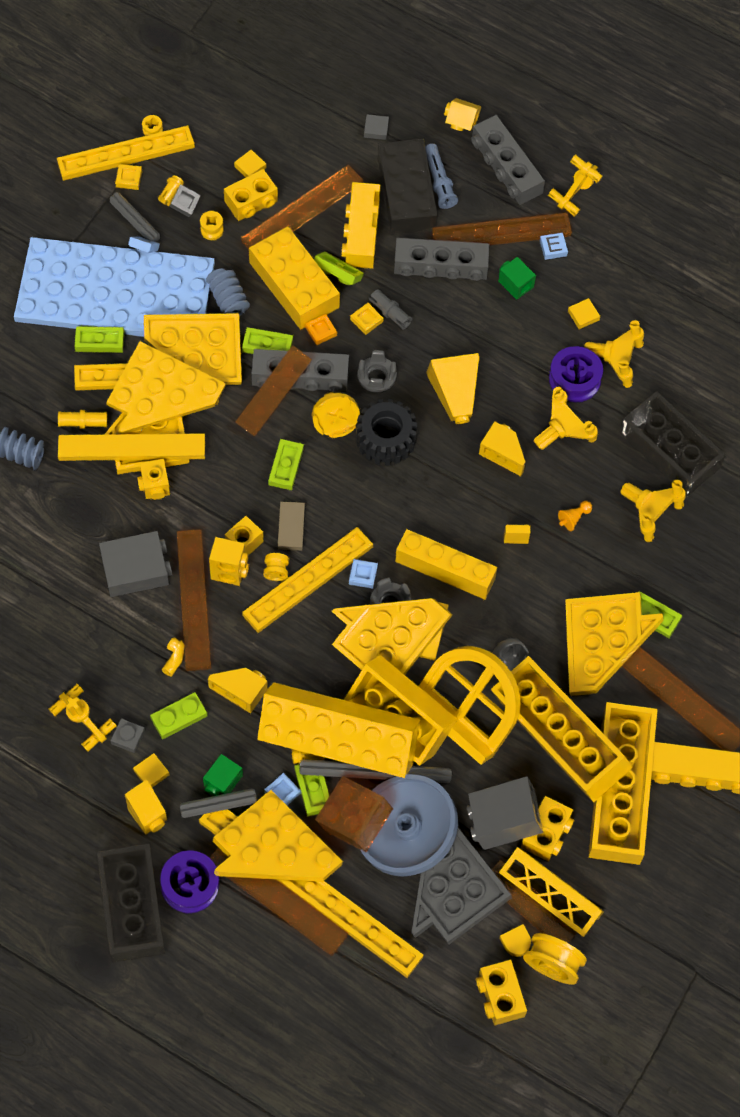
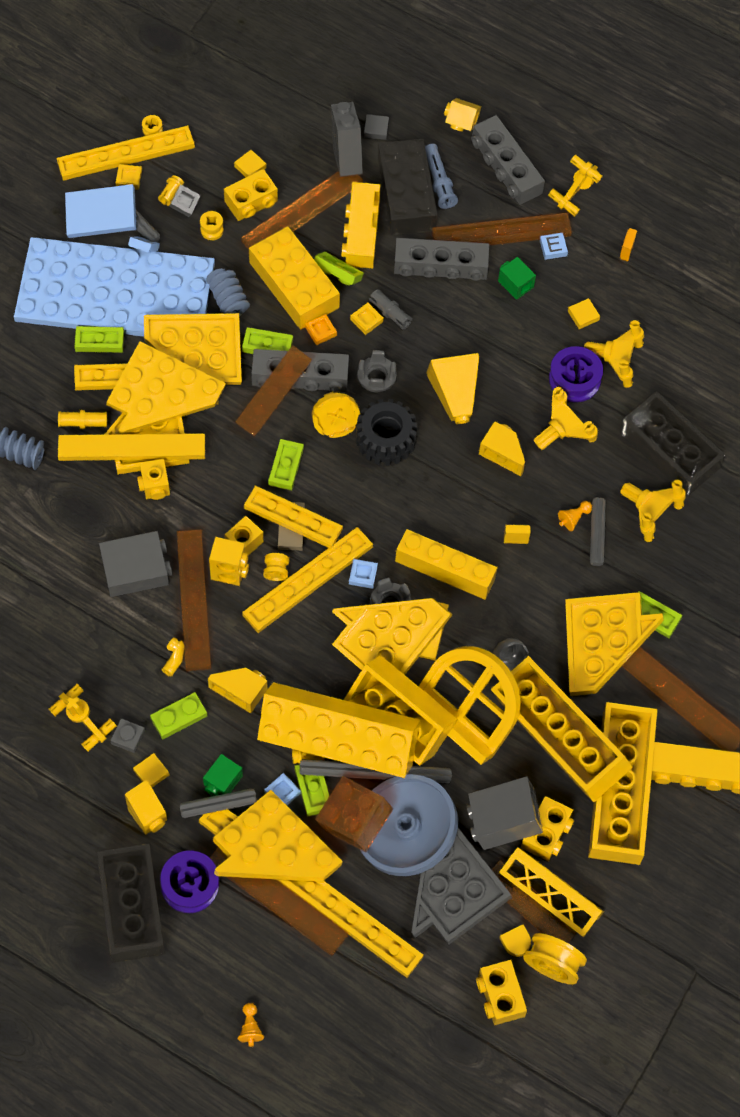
(100, 211): none -> light blue tile
(250, 1030): none -> light orange piece
(293, 517): none -> yellow tile
(346, 138): none -> dark grey brick
(597, 531): none -> dark grey axle
(628, 244): none -> light orange tile

